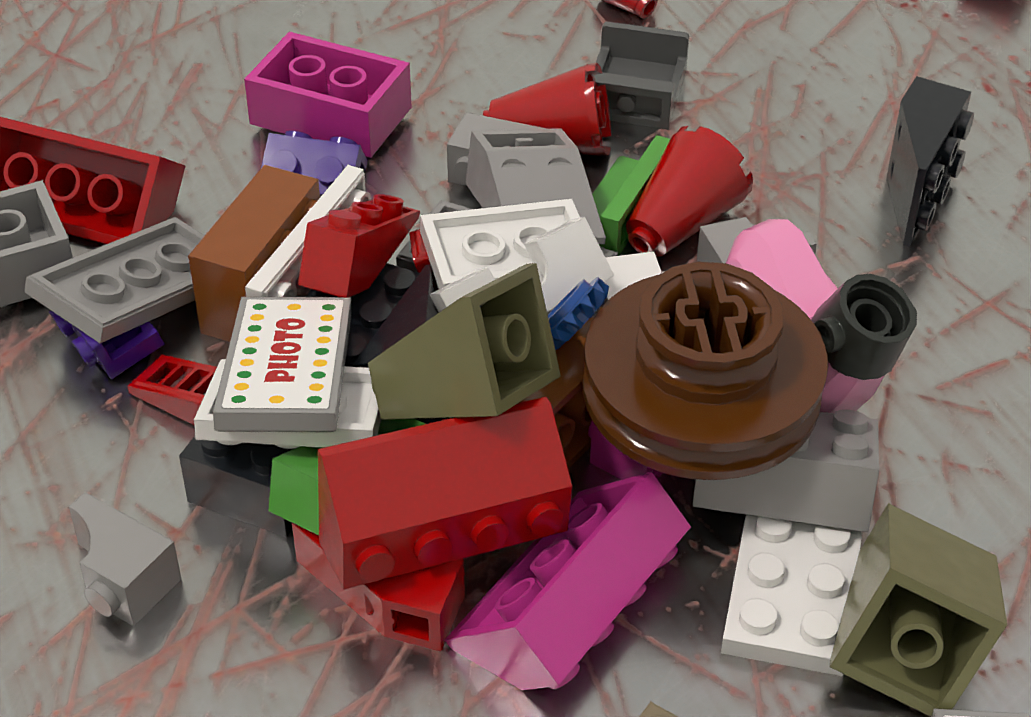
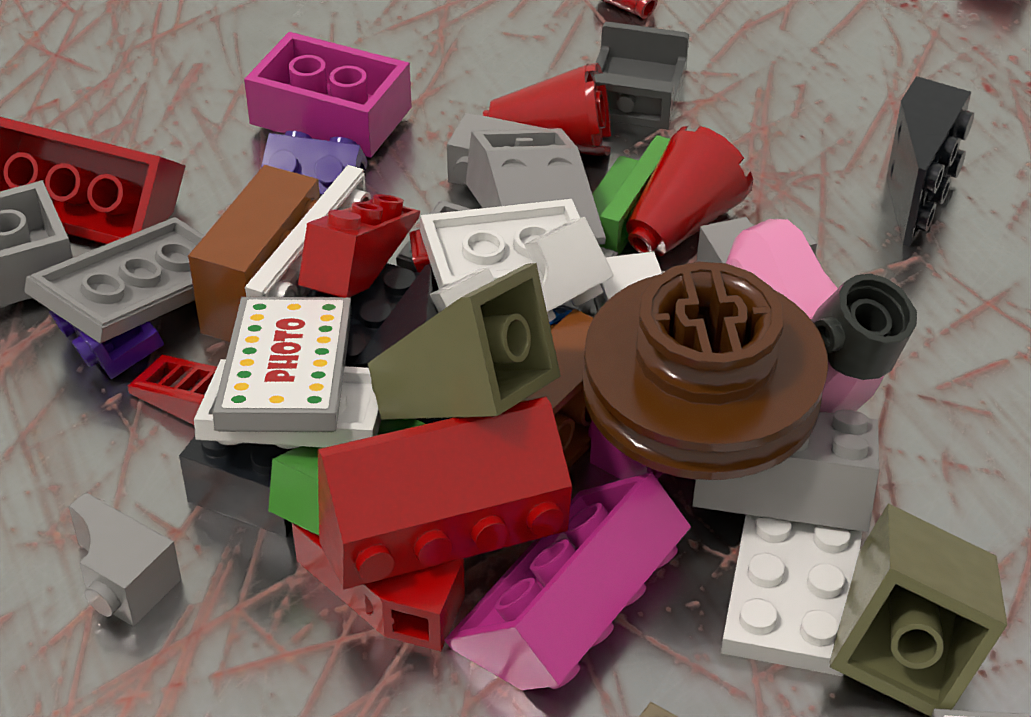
(576, 309): blue gear -> none

